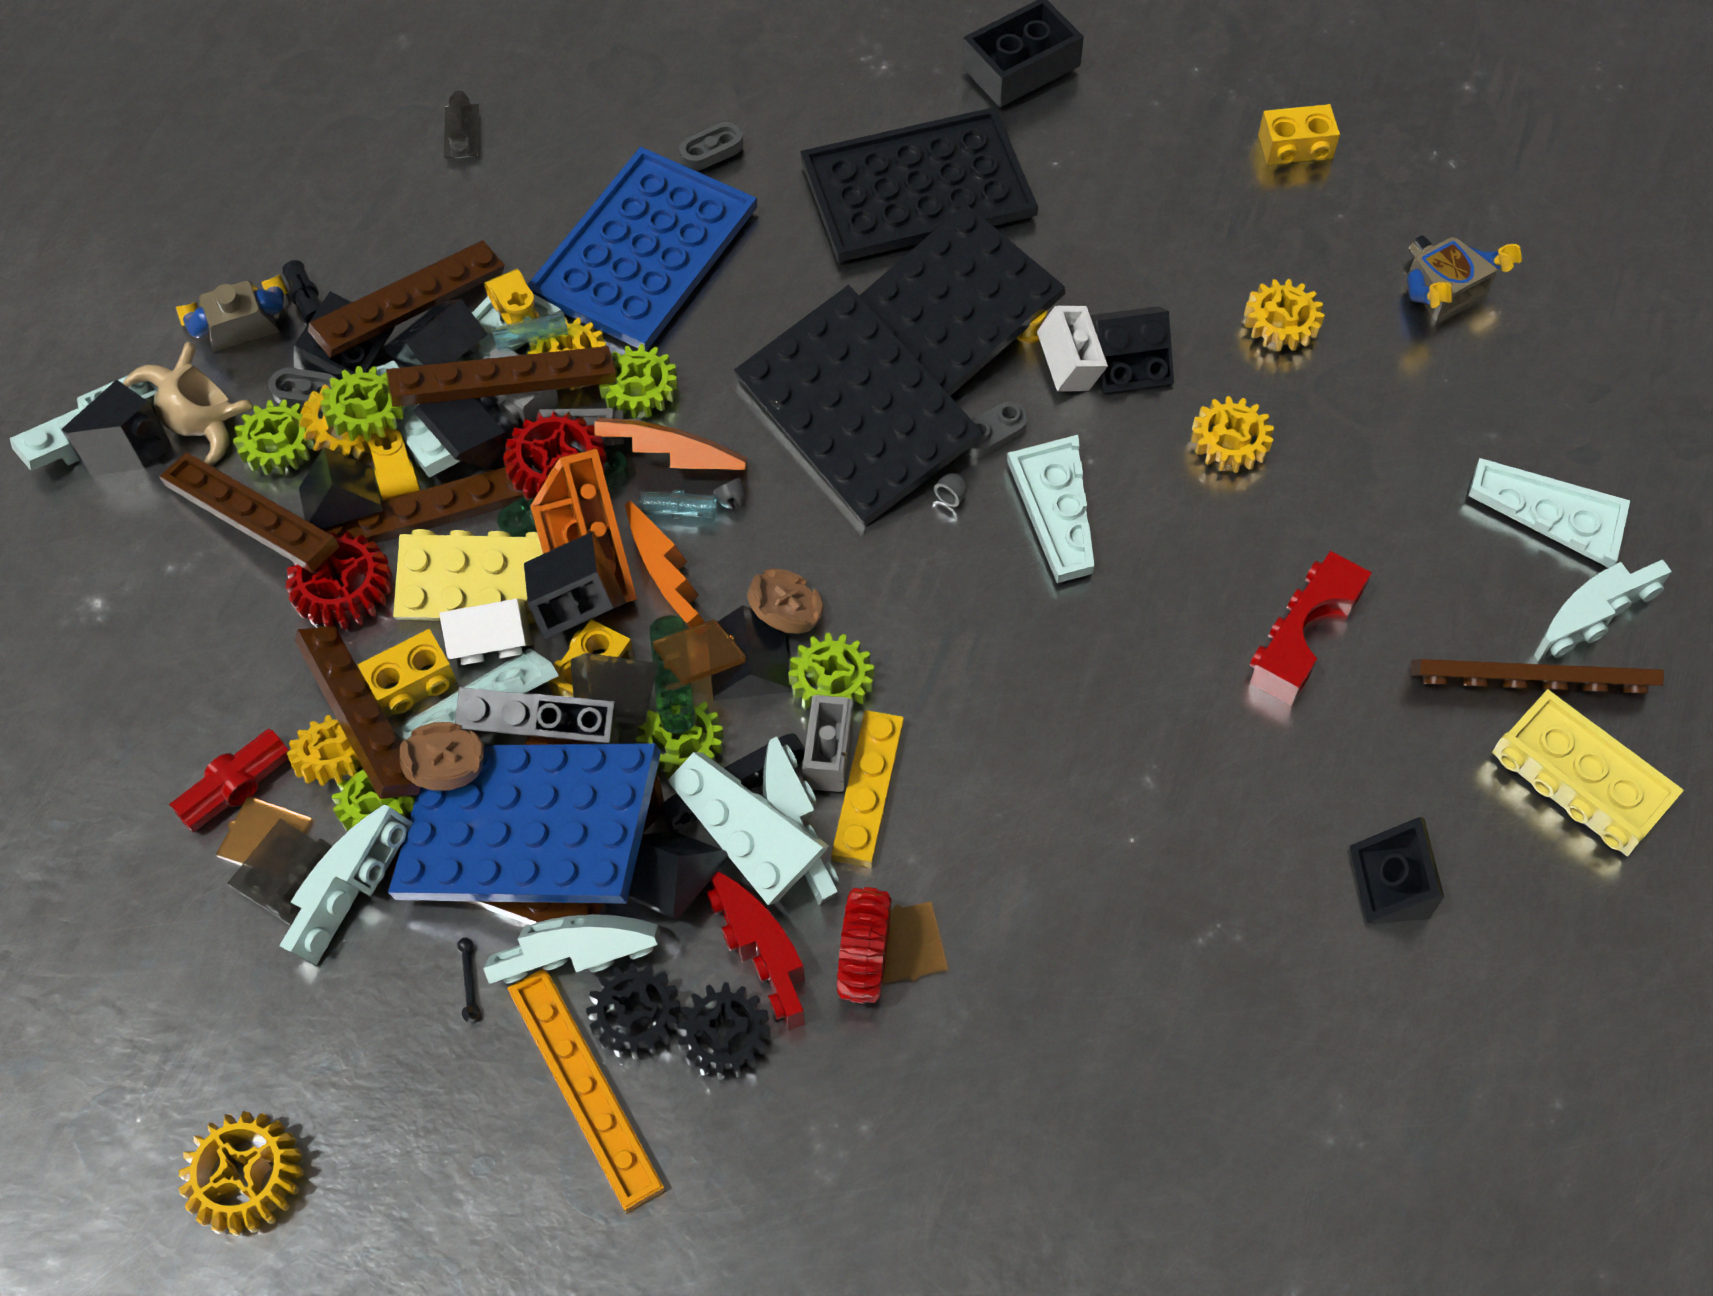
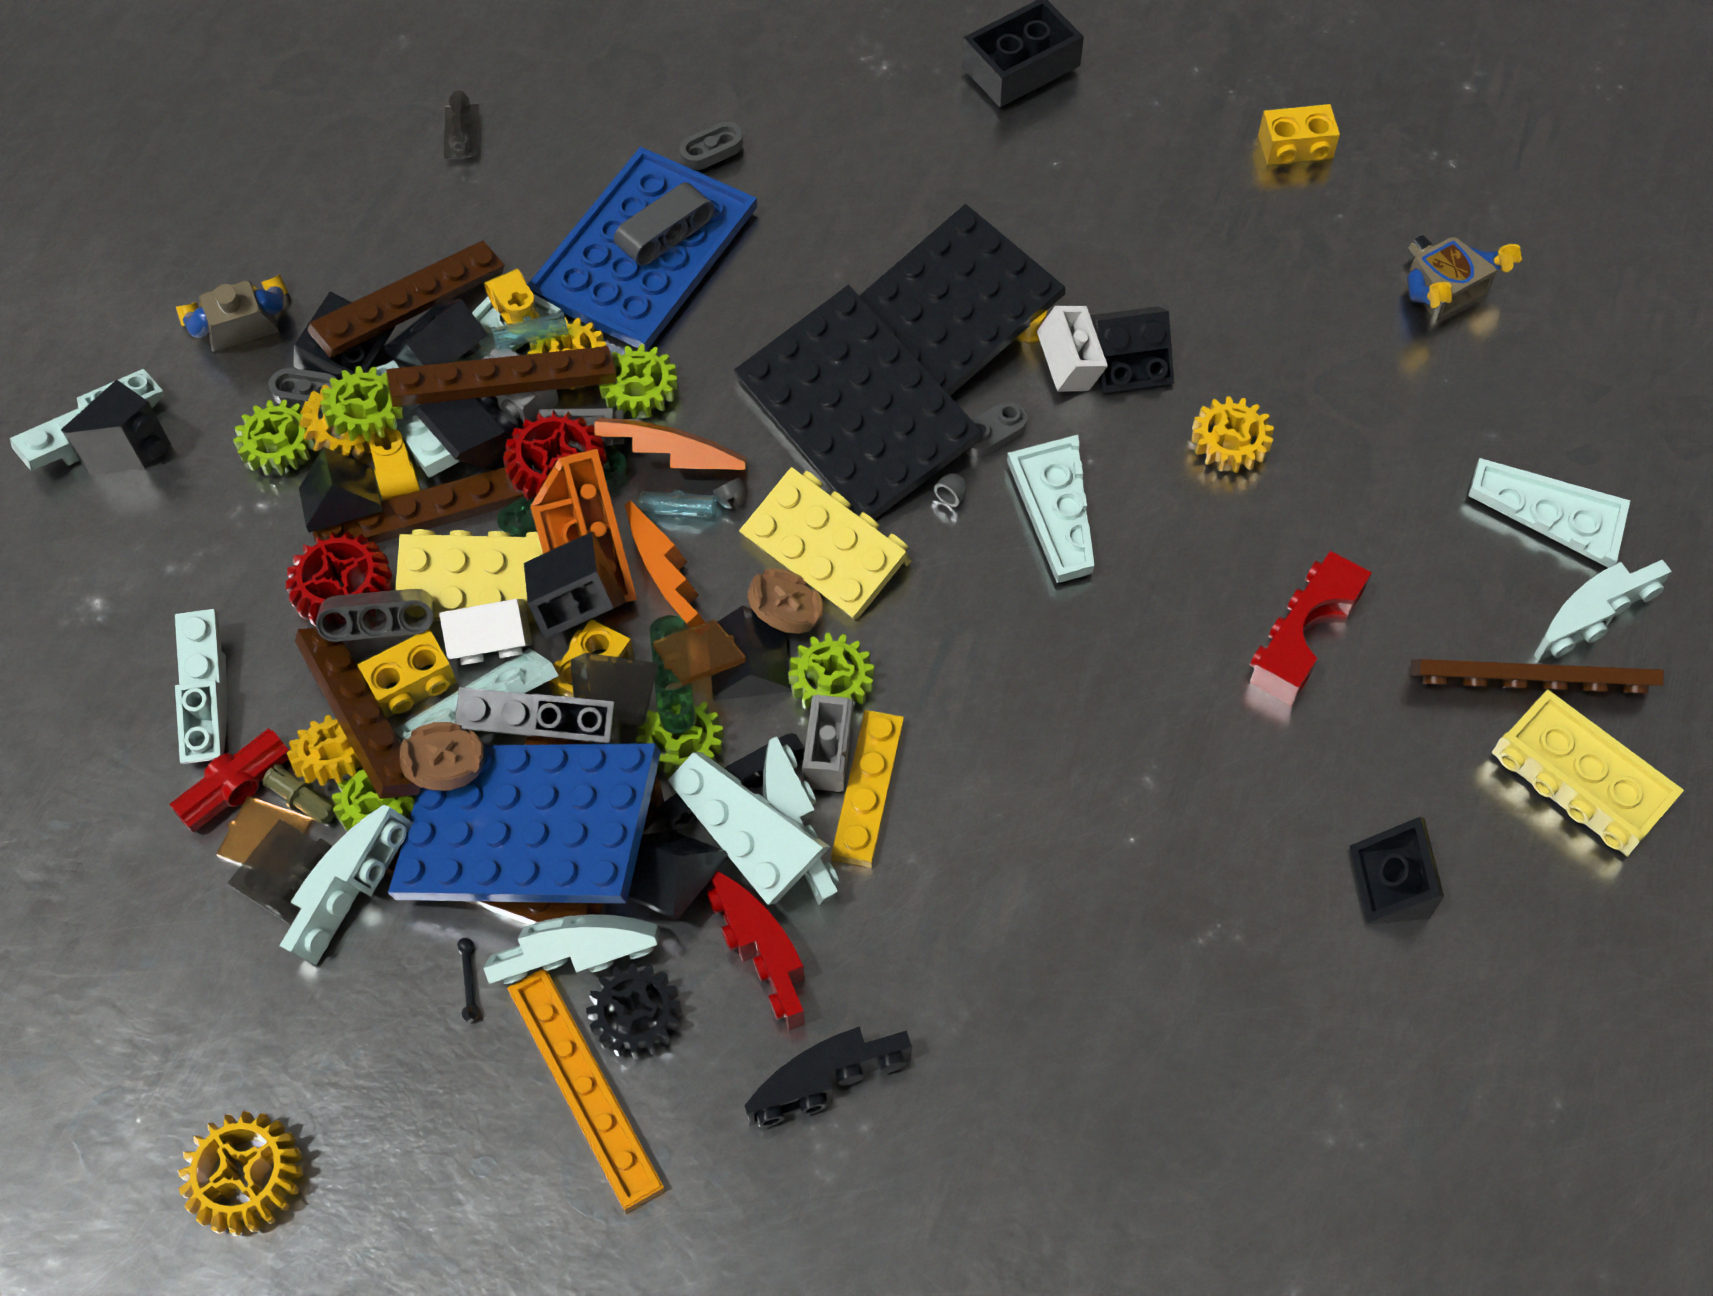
(190, 402): tan piece -> none
(201, 687): none -> light aqua slope
(250, 512): reddish brown plate -> none
(299, 794): none -> olive axle
(302, 290): black pin -> none
(359, 626): none -> dark grey beam
(664, 224): none -> dark grey beam
(740, 1031): black gear -> none
(807, 1078): none -> black slope
(825, 542): none -> light yellow bracket
(864, 945): red gear -> none
(909, 180): black plate -> none
(913, 944): clear orange piece -> none
(1283, 314): yellow gear -> none

